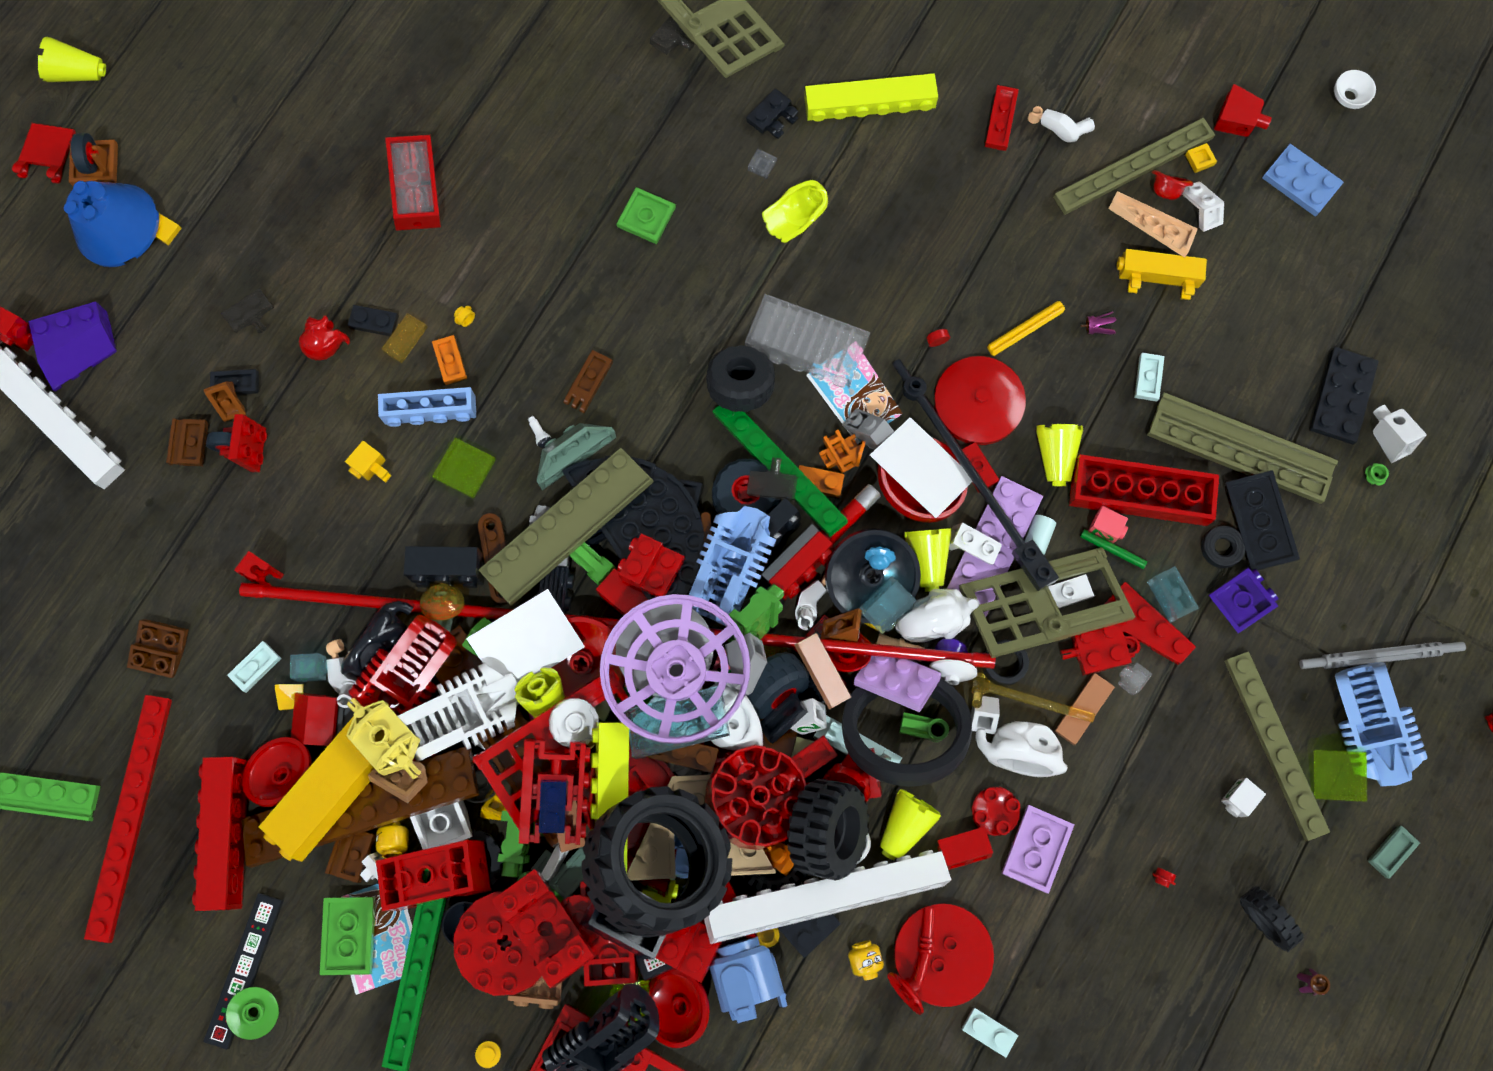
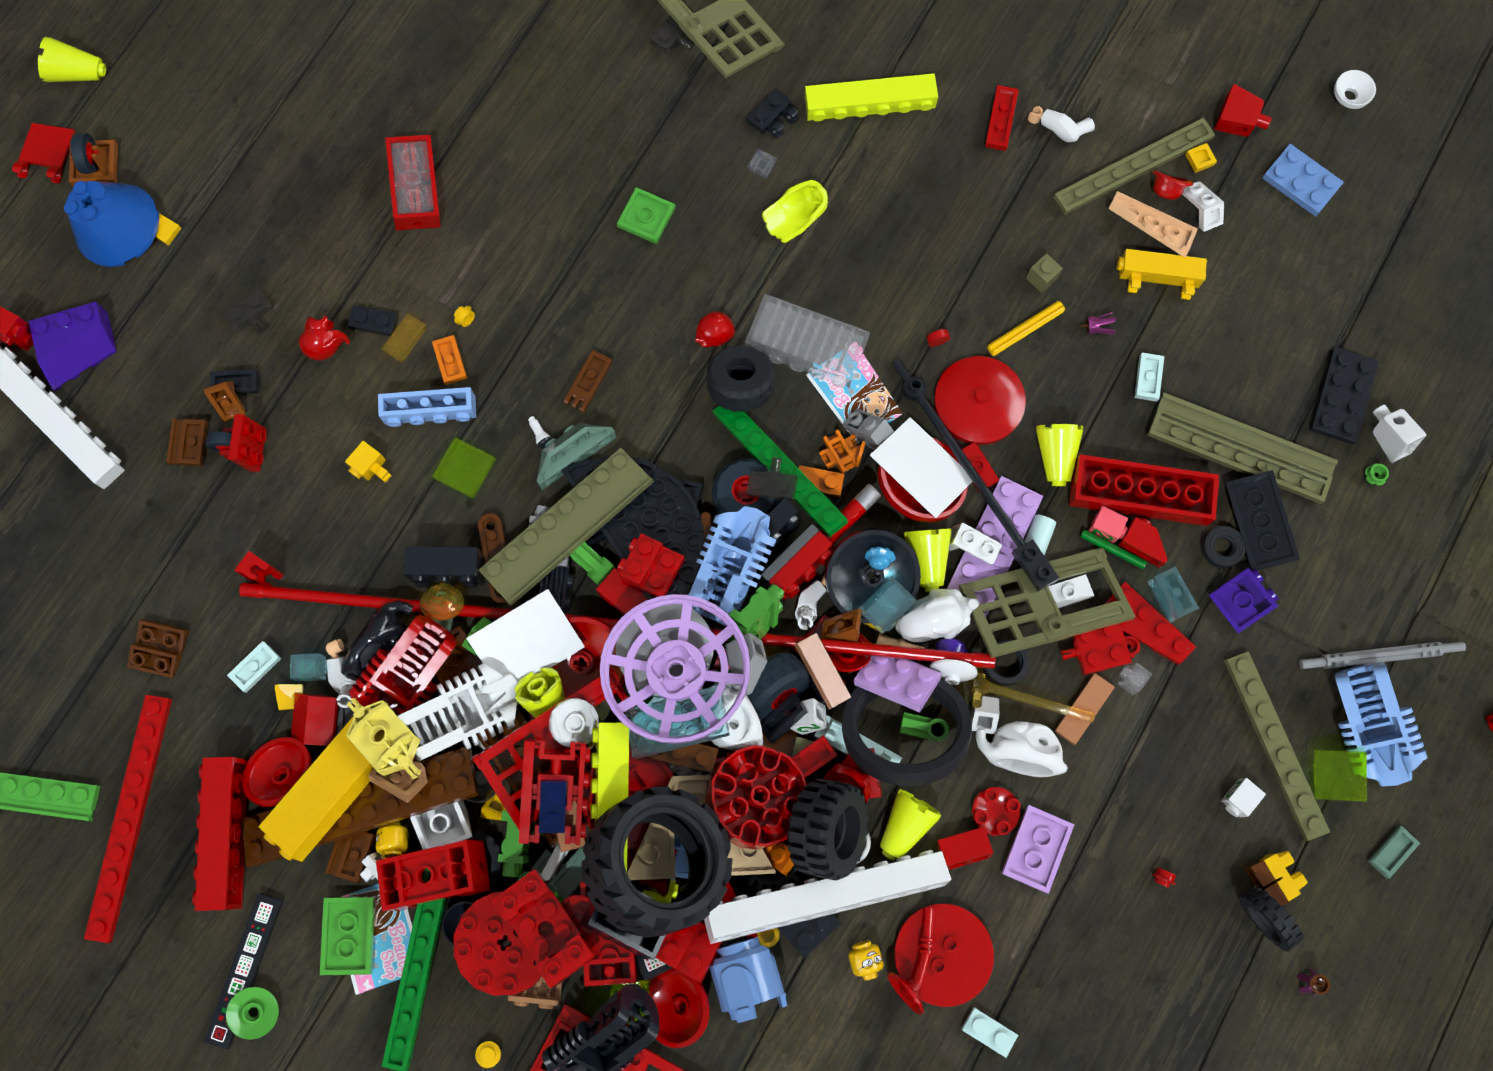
(714, 329): none -> red hair
(1044, 273): none -> olive brick
(1144, 541): none -> red slope
(1272, 876): none -> hips

